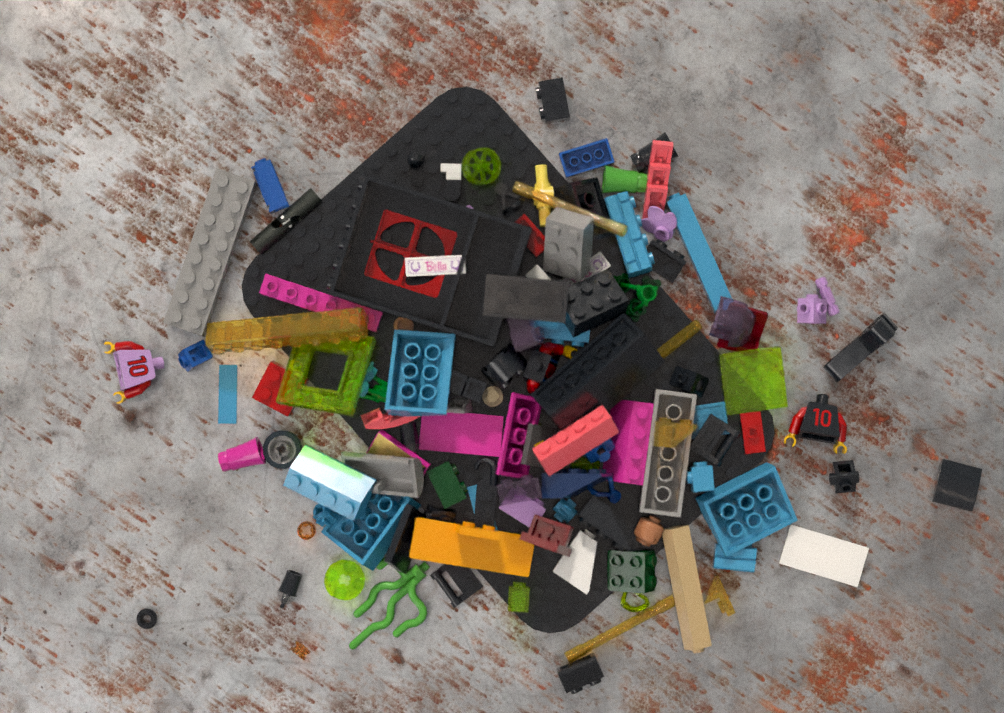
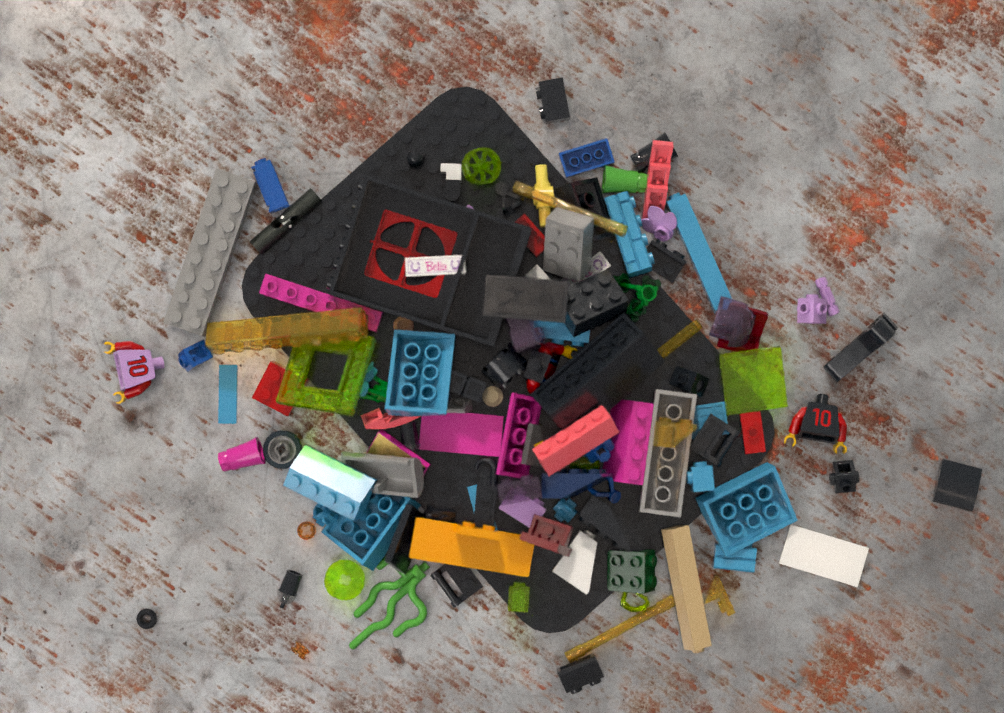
(447, 484): dark green brick -> none
(648, 530): nougat head -> none

